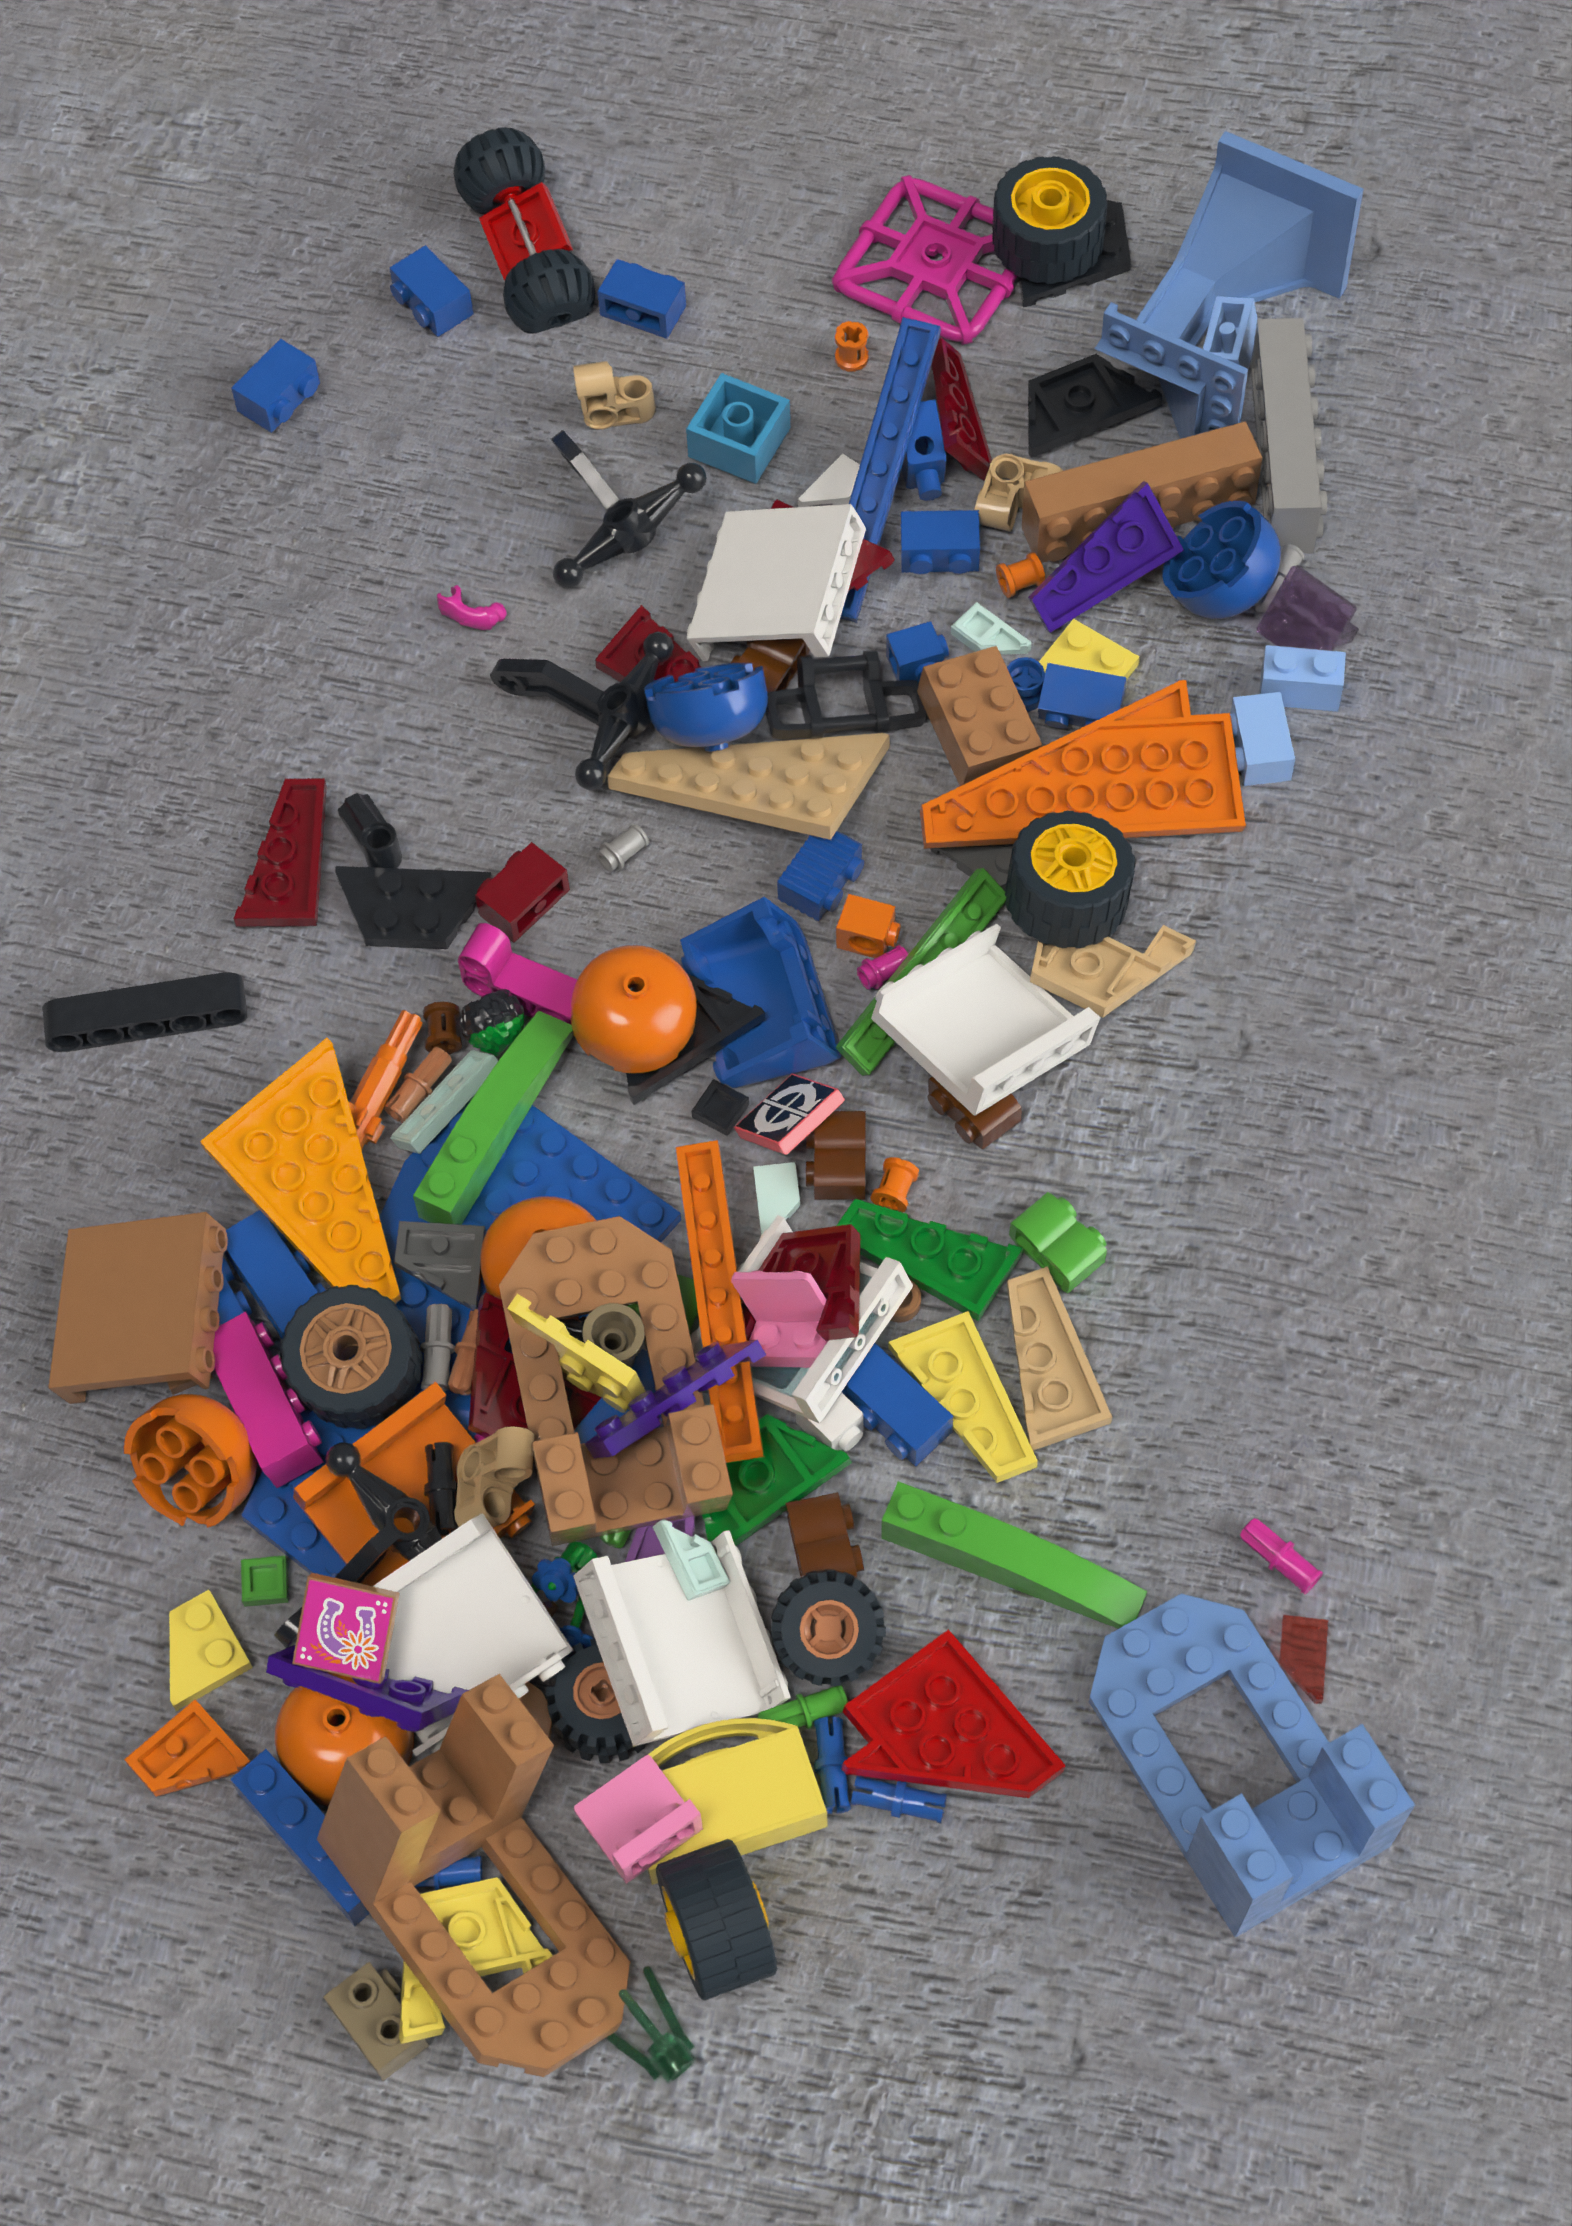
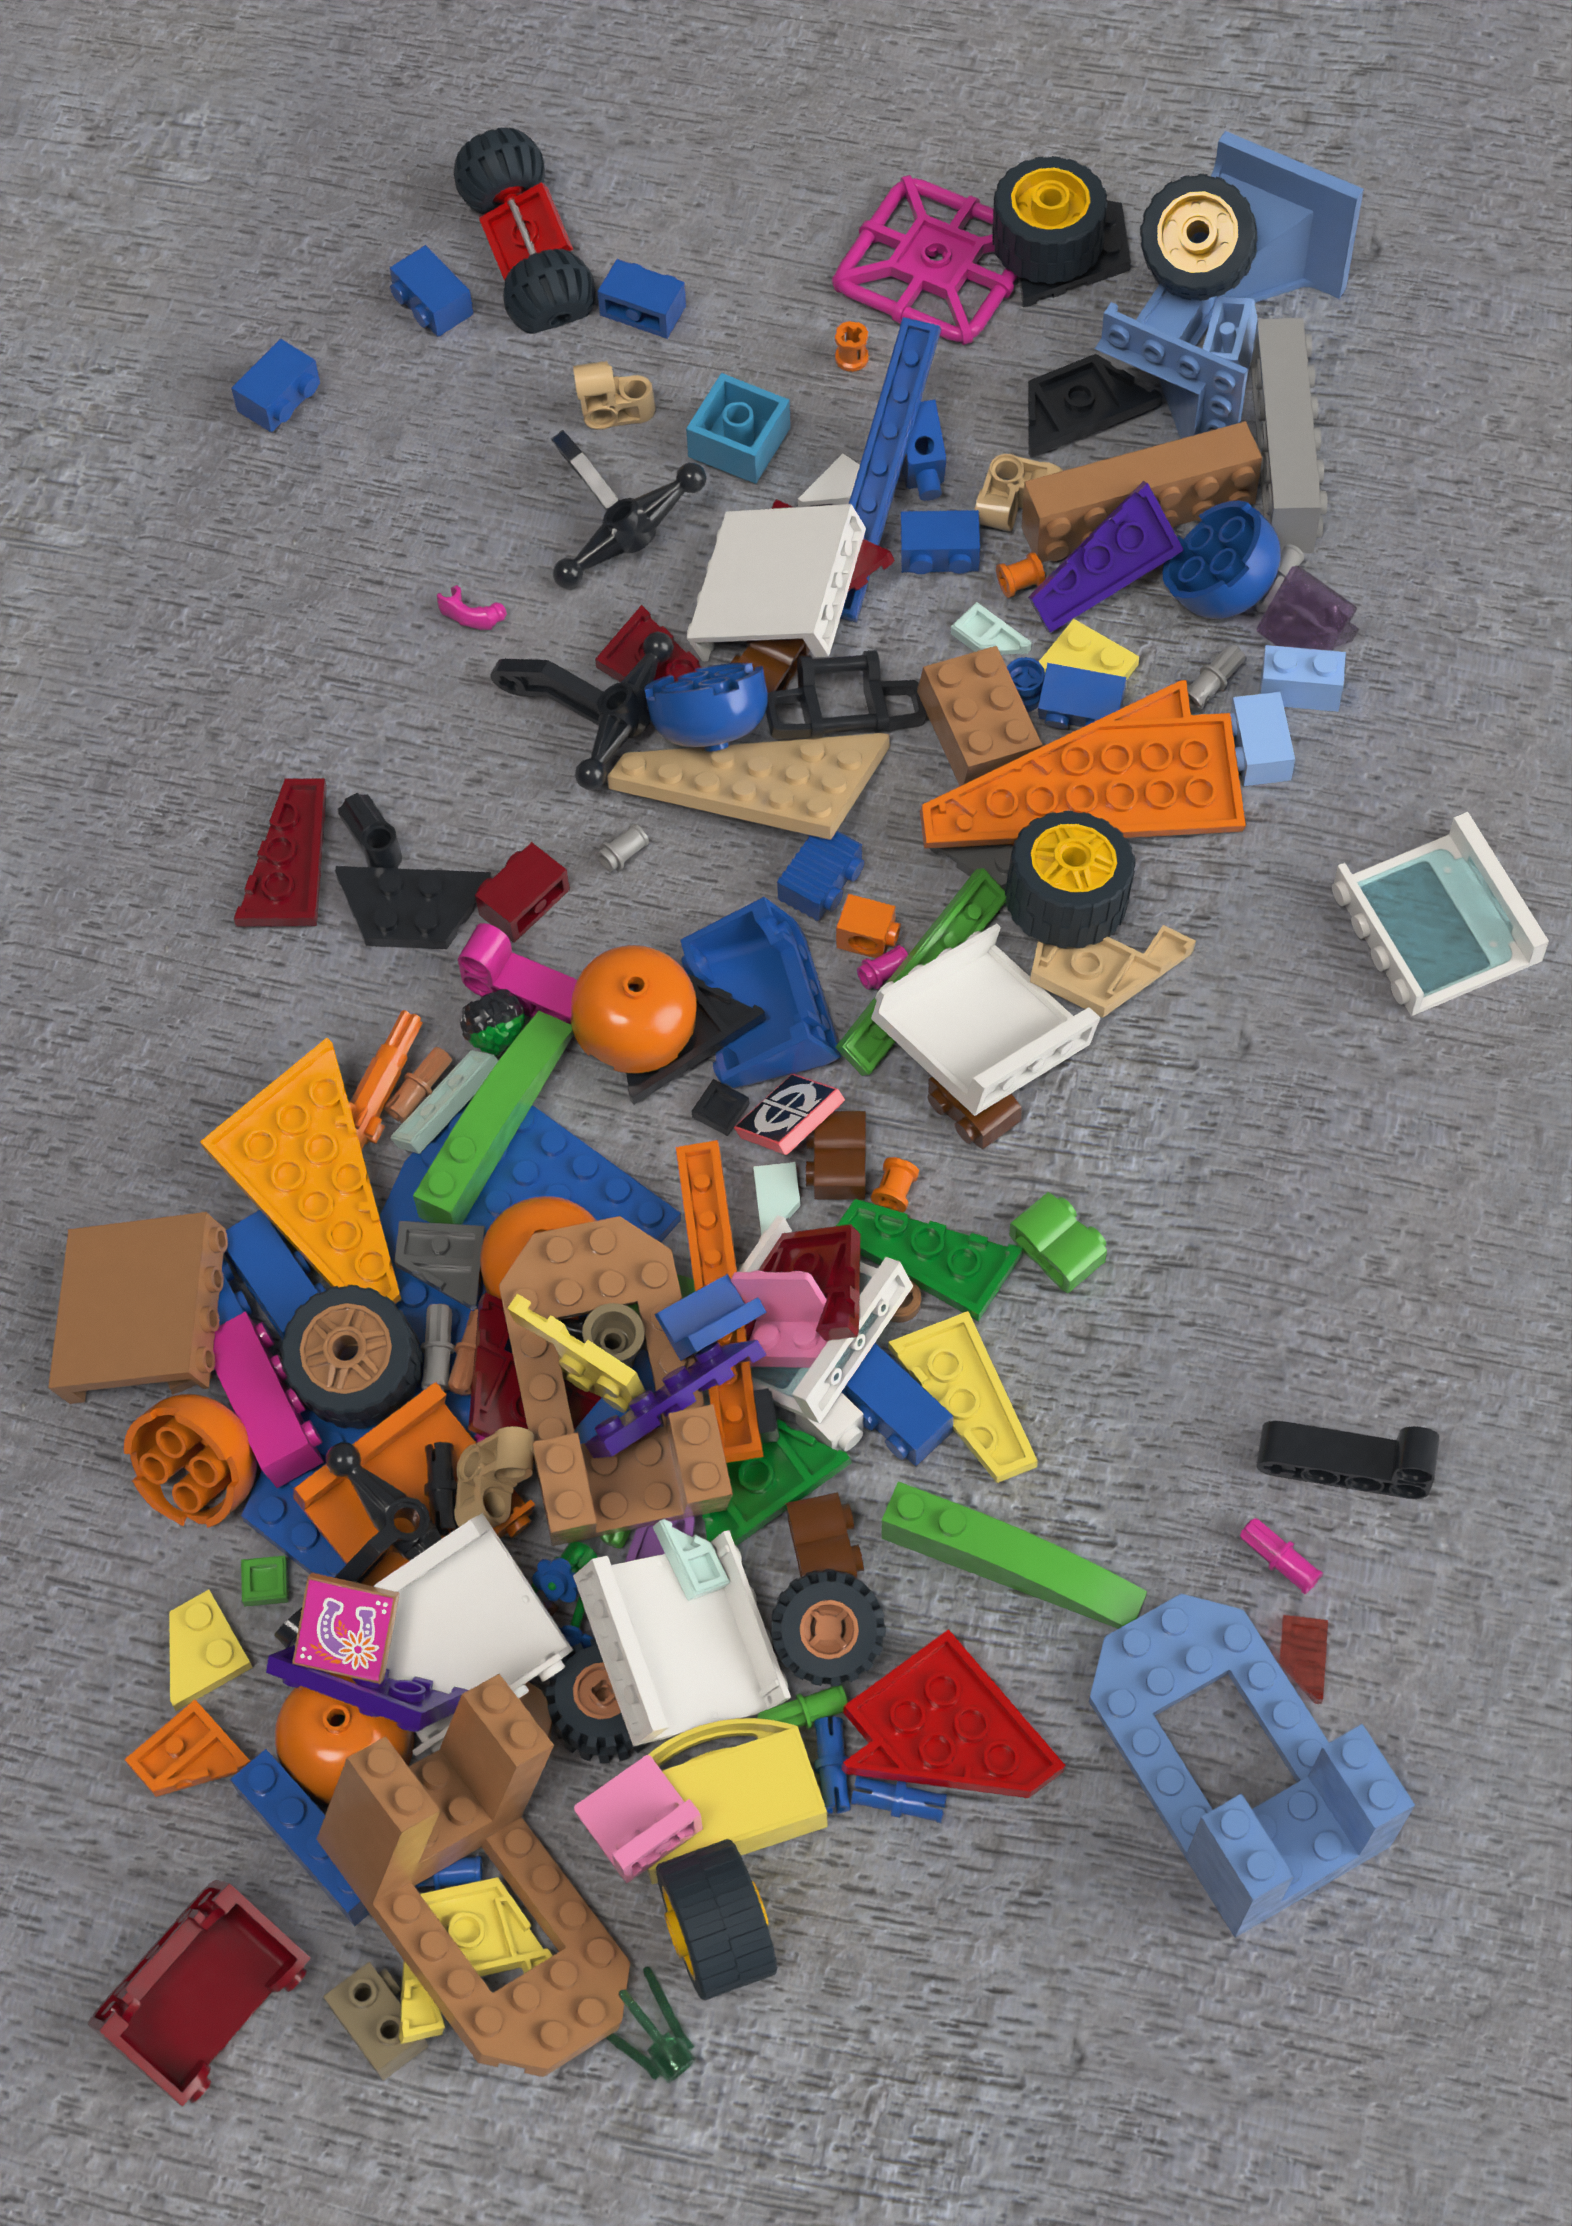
(144, 1012): black beam -> none
(198, 1990): none -> dark red windscreen
(432, 1014): reddish brown bush -> none
(706, 1316): none -> blue panel
(766, 1415): none -> black tile
(913, 649): blue brick -> none
(958, 413): dark red wing -> none
(1054, 1373): tan wing -> none
(1193, 207): none -> wheel
(1214, 676): none -> light grey axle
(1351, 1459): none -> black beam
(1441, 918): none -> panel

